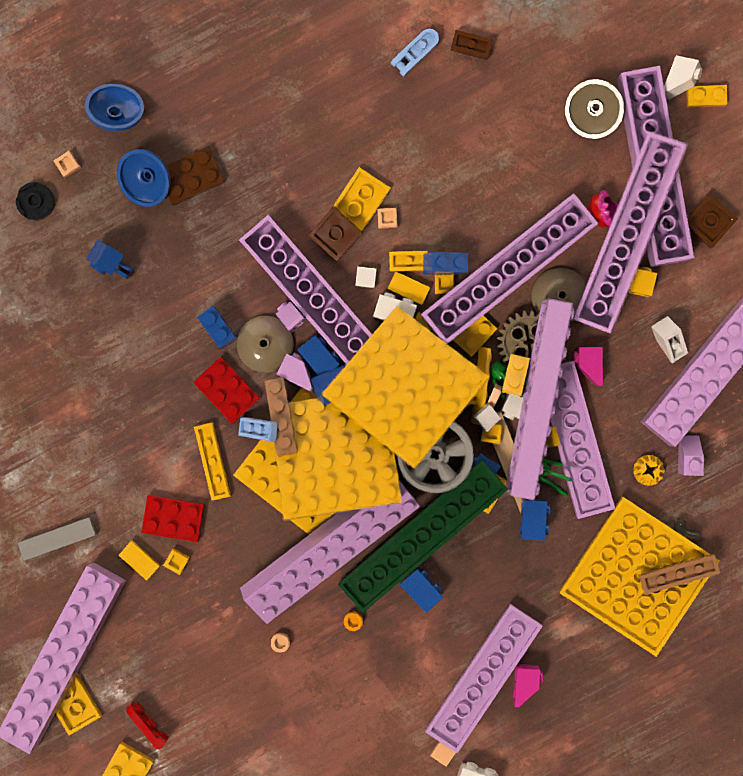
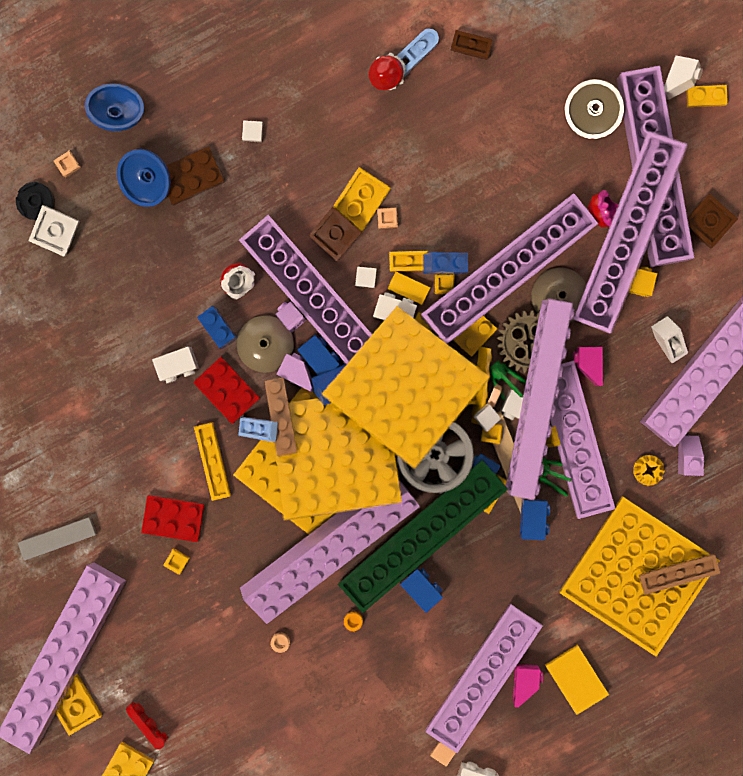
(54, 230): none -> white plate
(106, 259): blue brick -> none
(139, 560): yellow tile -> none
(176, 364): none -> white brick
(237, 280): none -> white hair
(252, 131): none -> white tile
(387, 72): none -> red hair
(515, 375): yellow plate -> none
(576, 679): none -> yellow tile
(687, 533): clear smoke arm -> none

